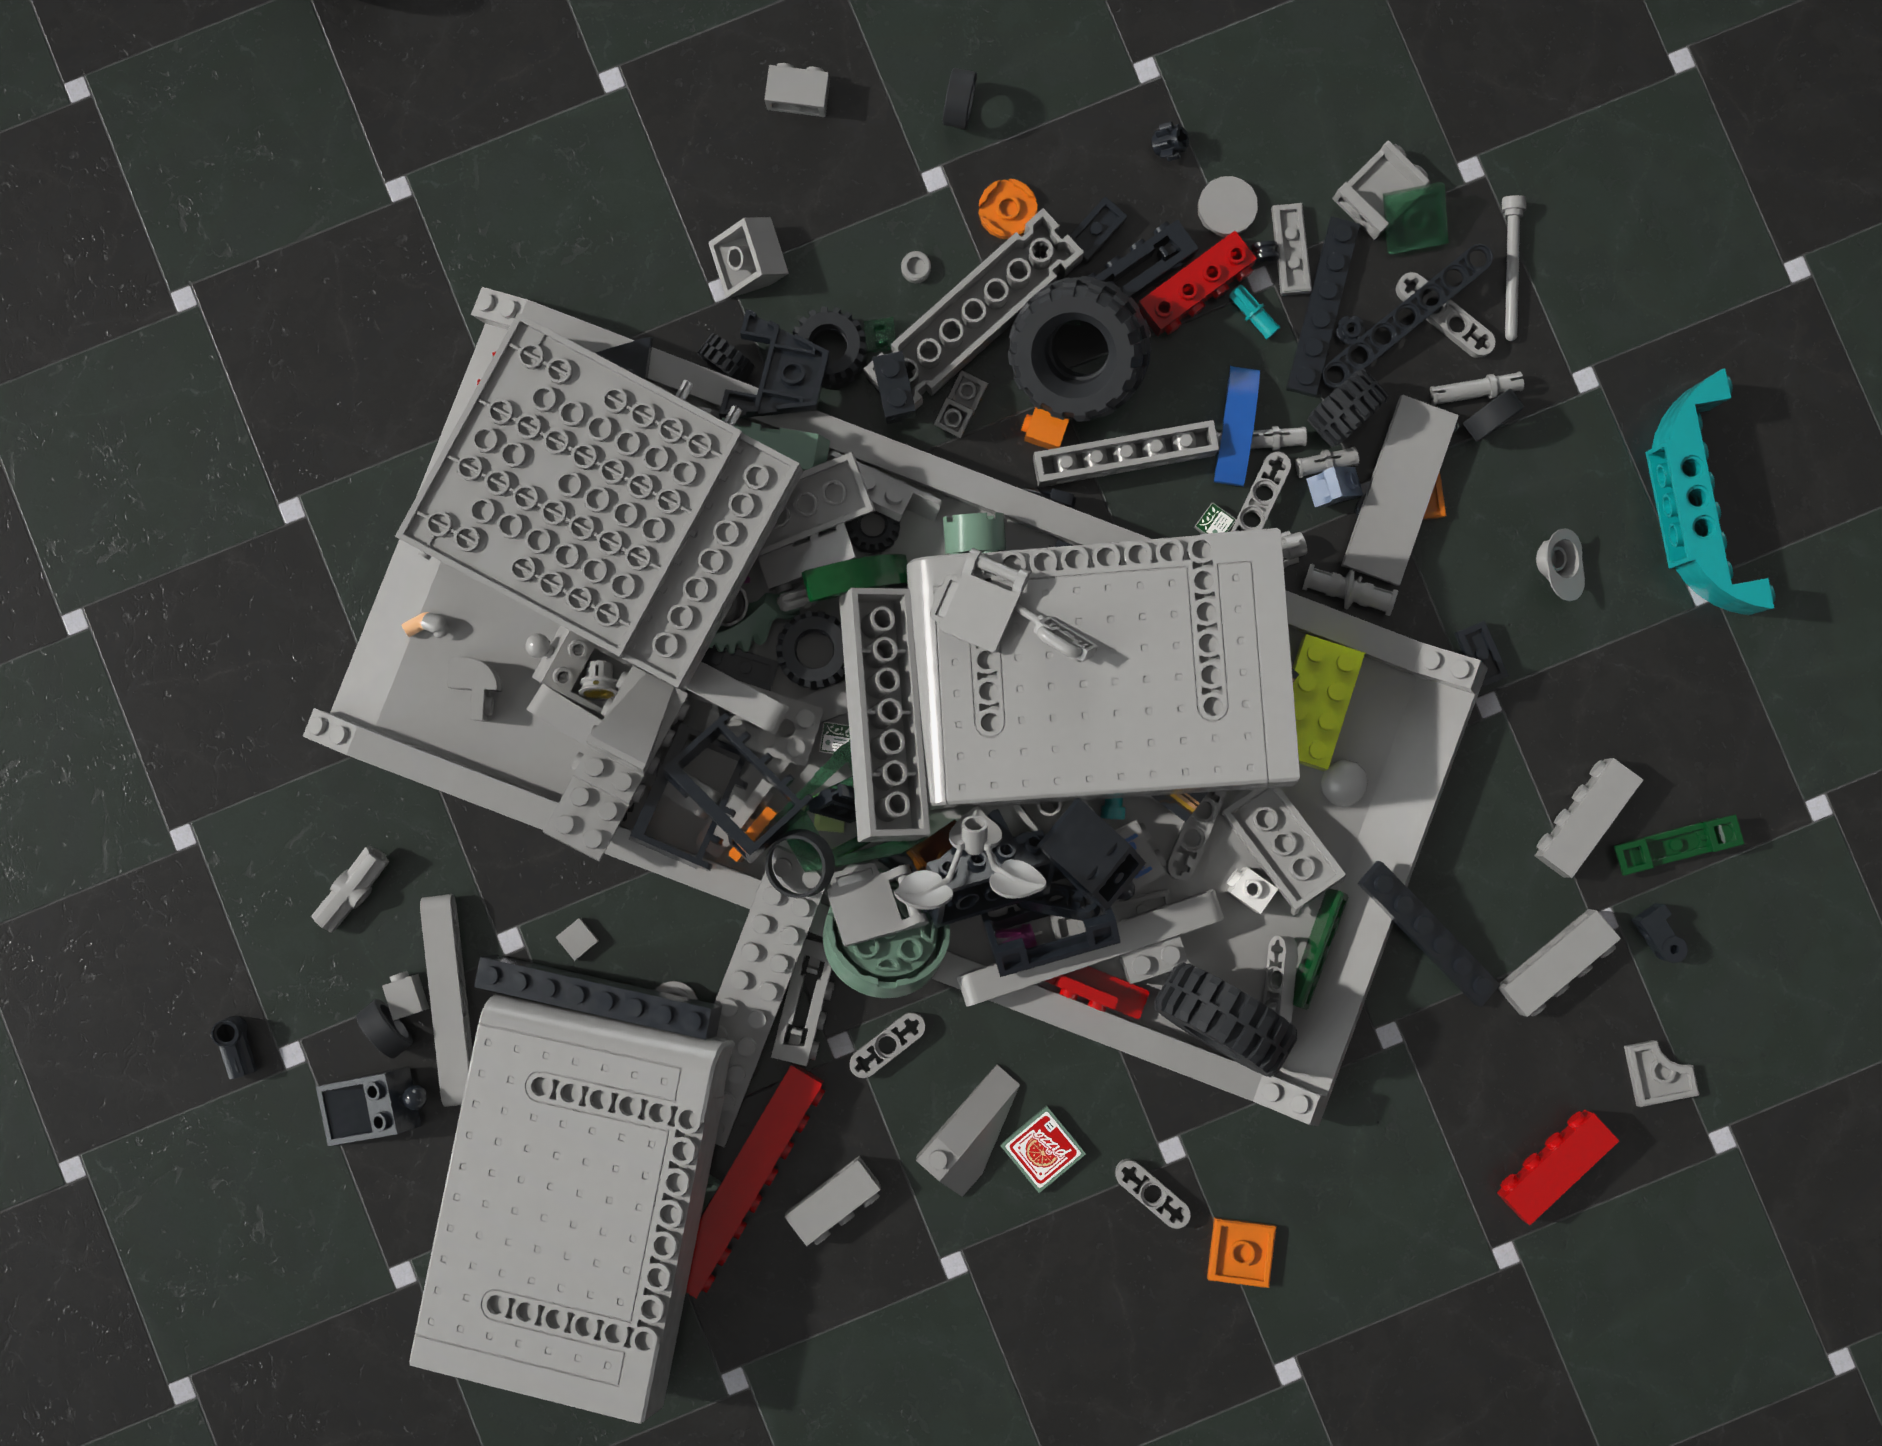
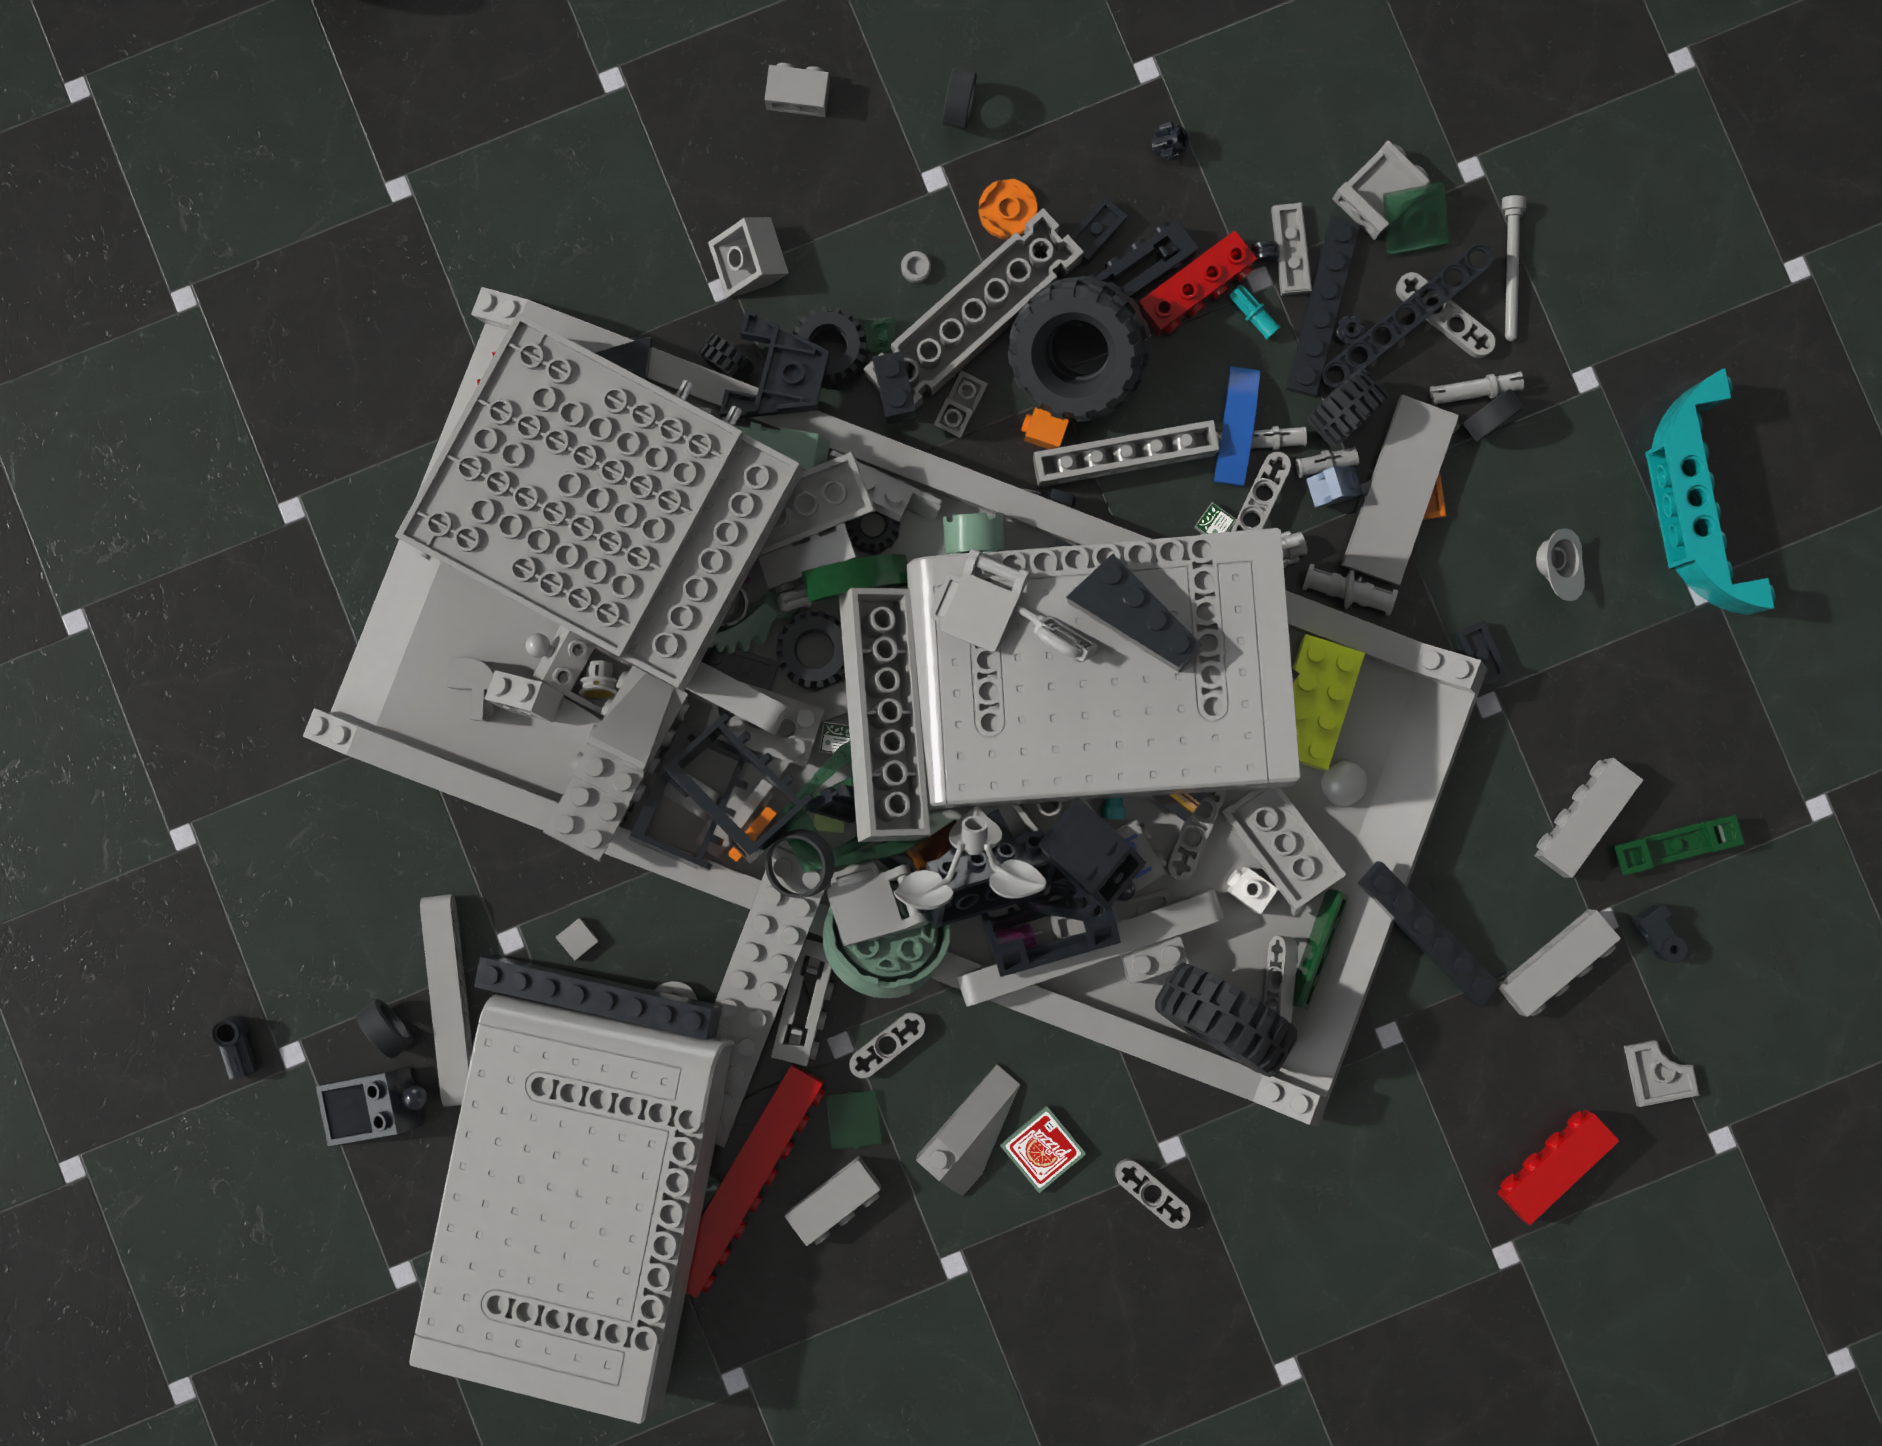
(350, 889): light grey piece -> none
(405, 995): light grey brick -> none
(426, 621): light grey arm -> none
(524, 696): none -> light grey brick
(853, 1119): none -> clear green piece
(1102, 991): red bracket -> none
(1127, 607): none -> black wedge
(1227, 206): light grey tile -> none
(1241, 1252): orange tile -> none

